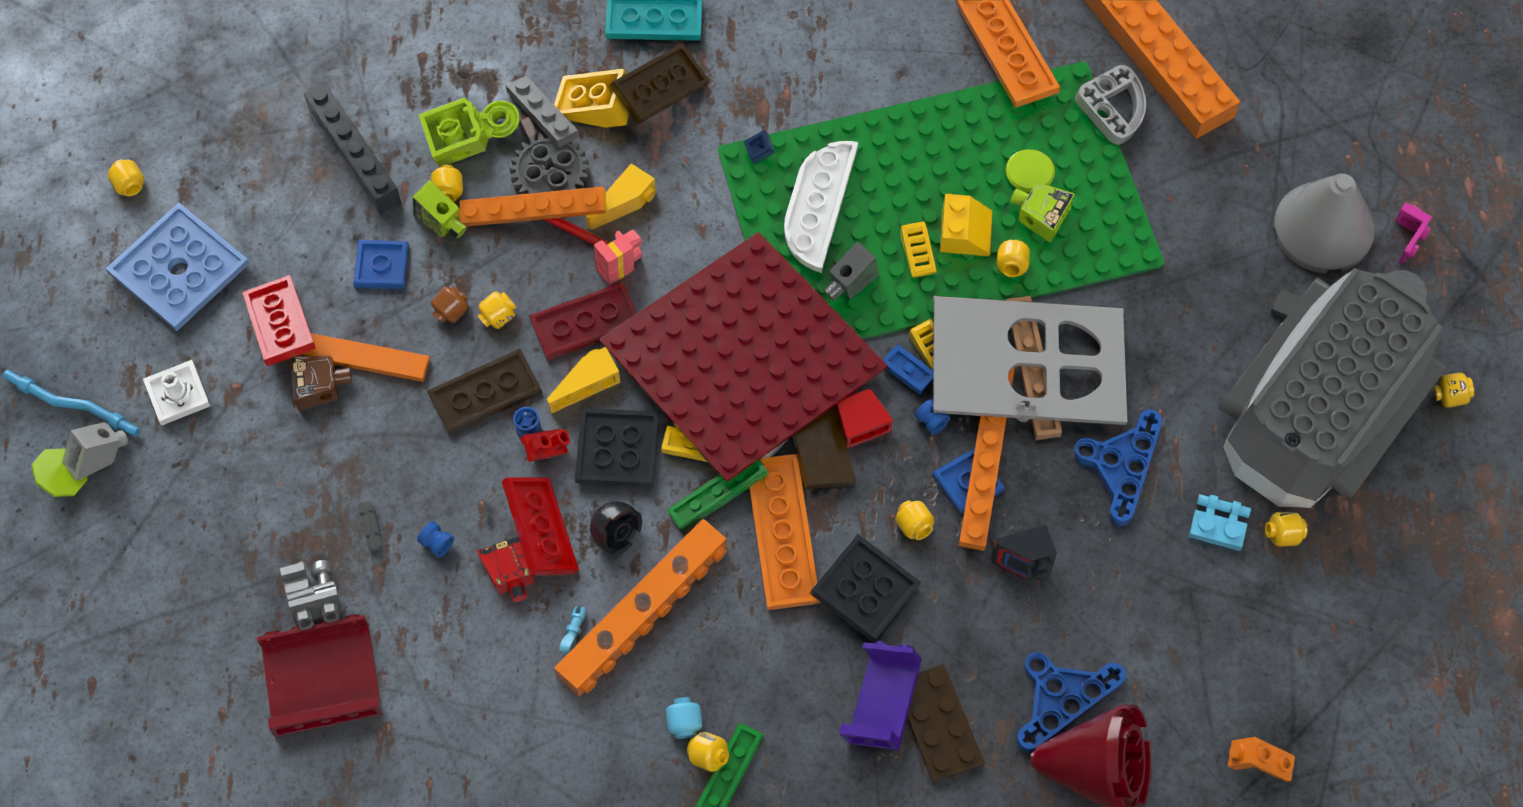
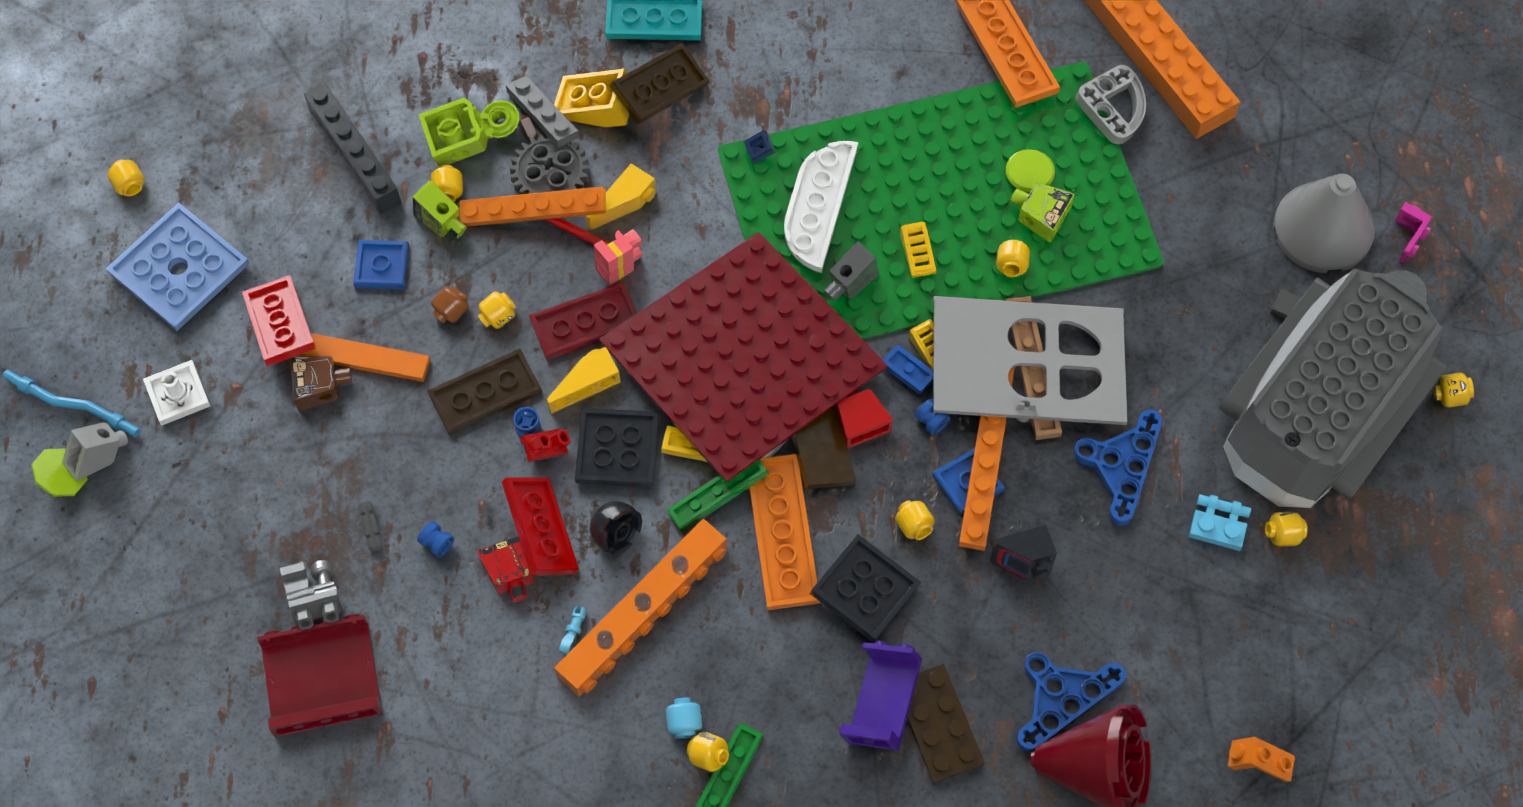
(965, 226): yellow slope -> none

